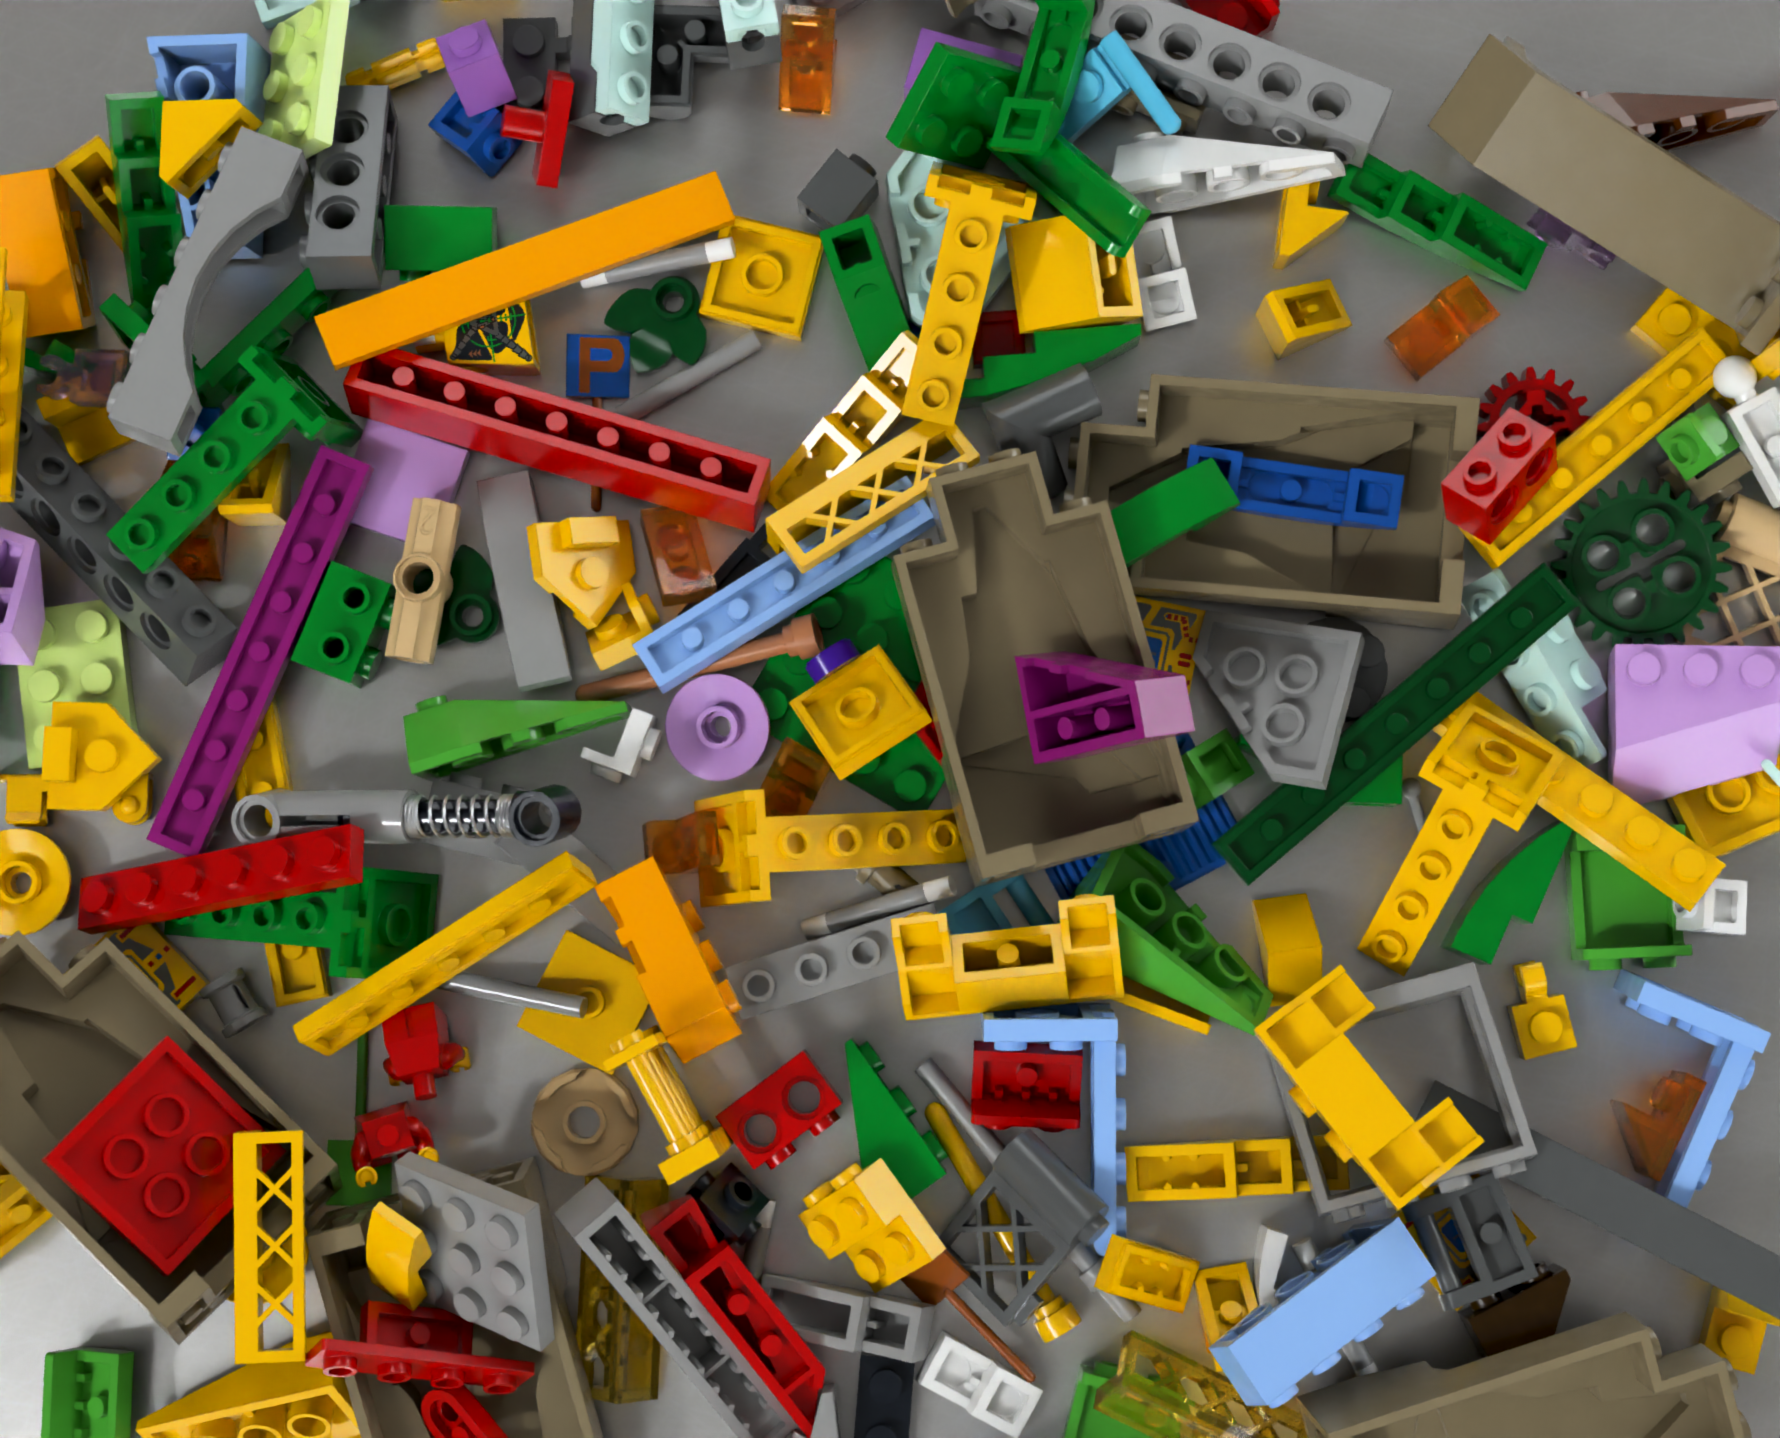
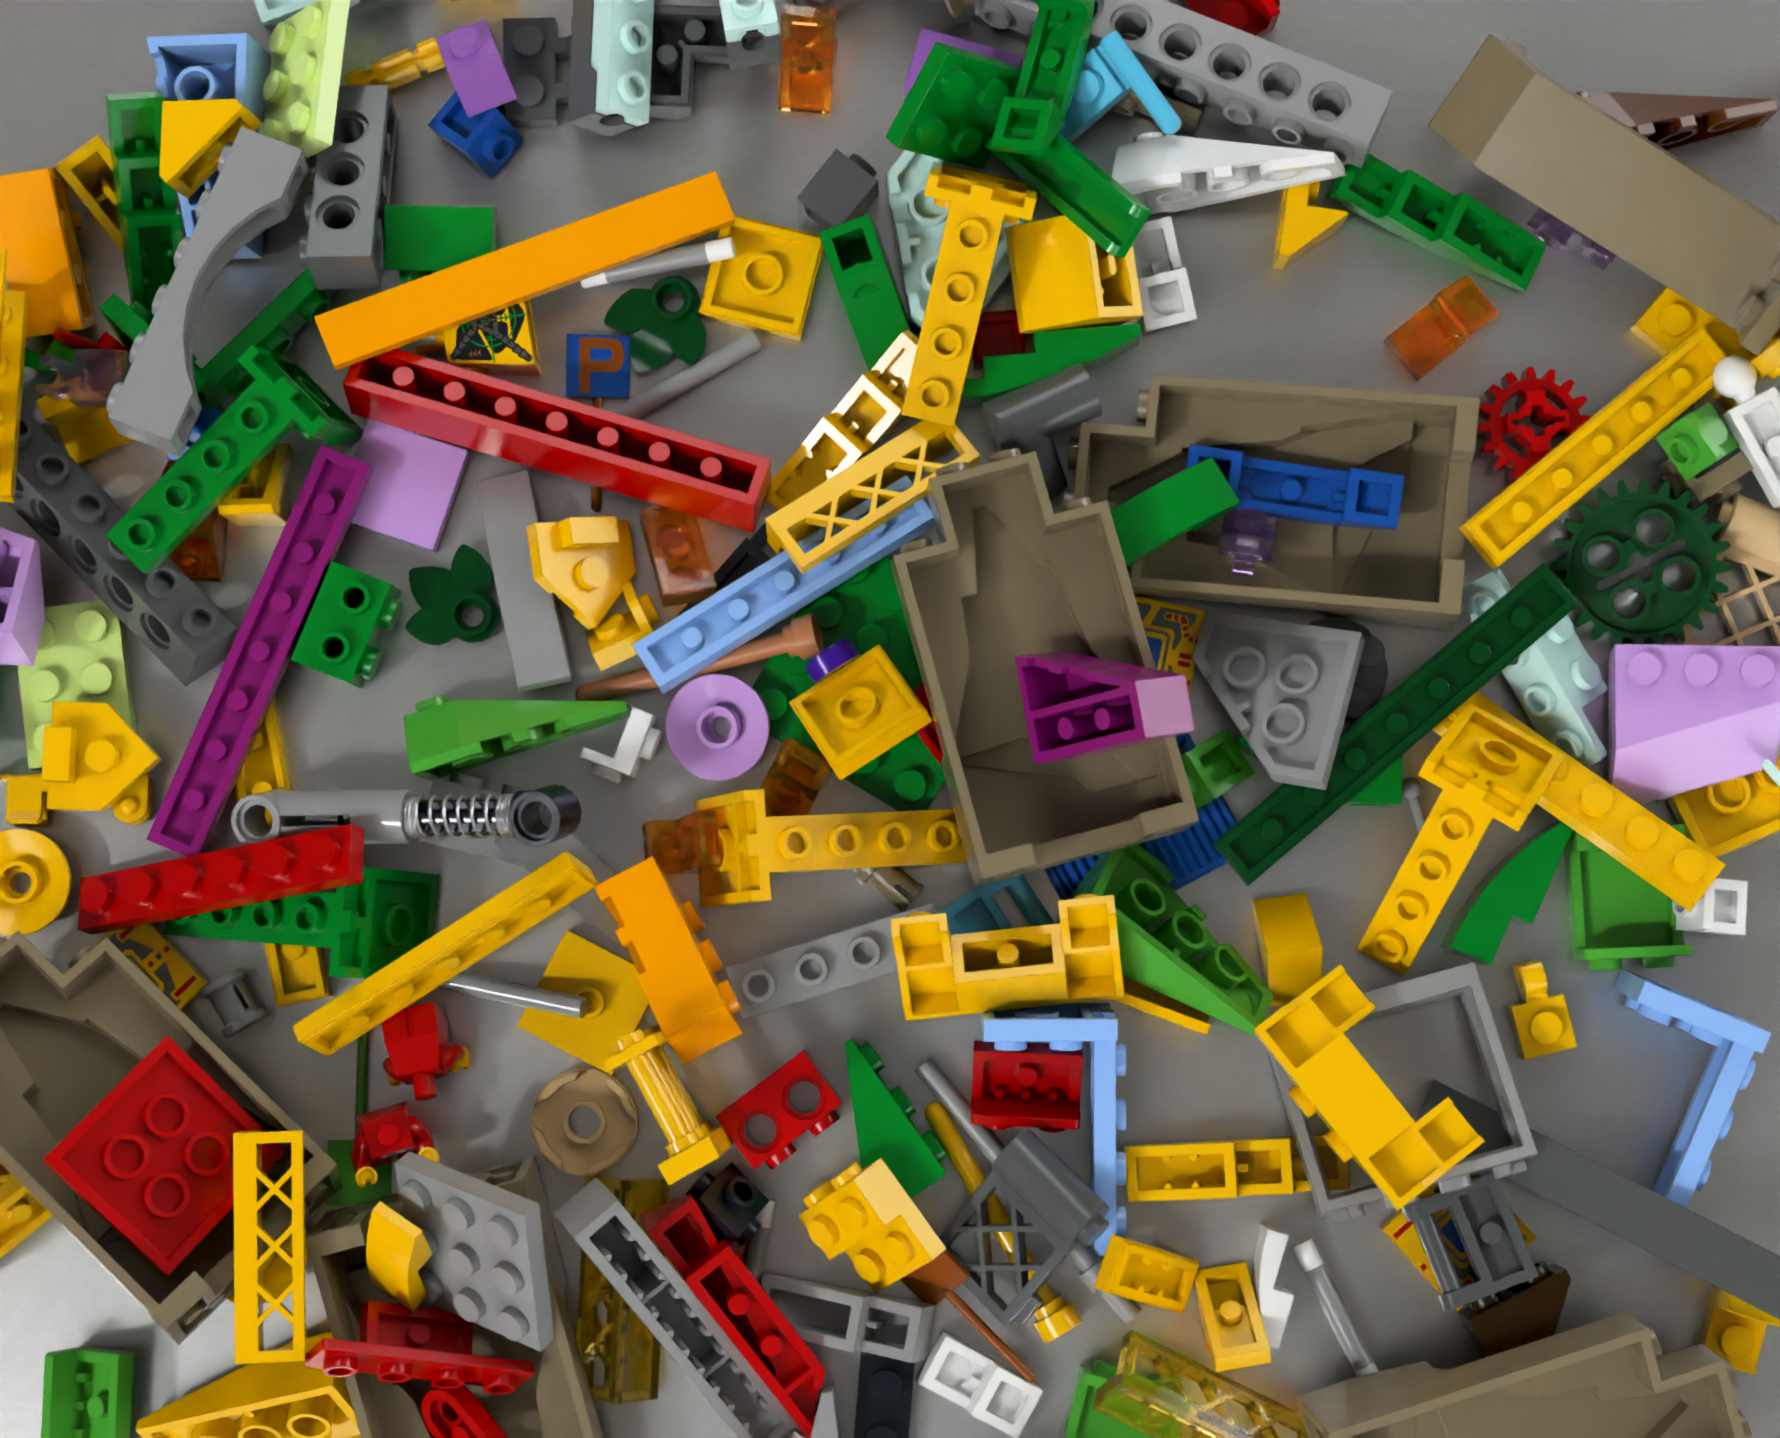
(79, 342): none -> red hand
(427, 546): tan piece -> none
(544, 127): red tile -> none
(879, 907): light grey bar -> none
(1247, 537): none -> clear purple plate
(1301, 316): yellow slope -> none
(1323, 1312): light blue wedge -> none
(1499, 475): red brick -> none
(1655, 1136): clear orange slope -> none

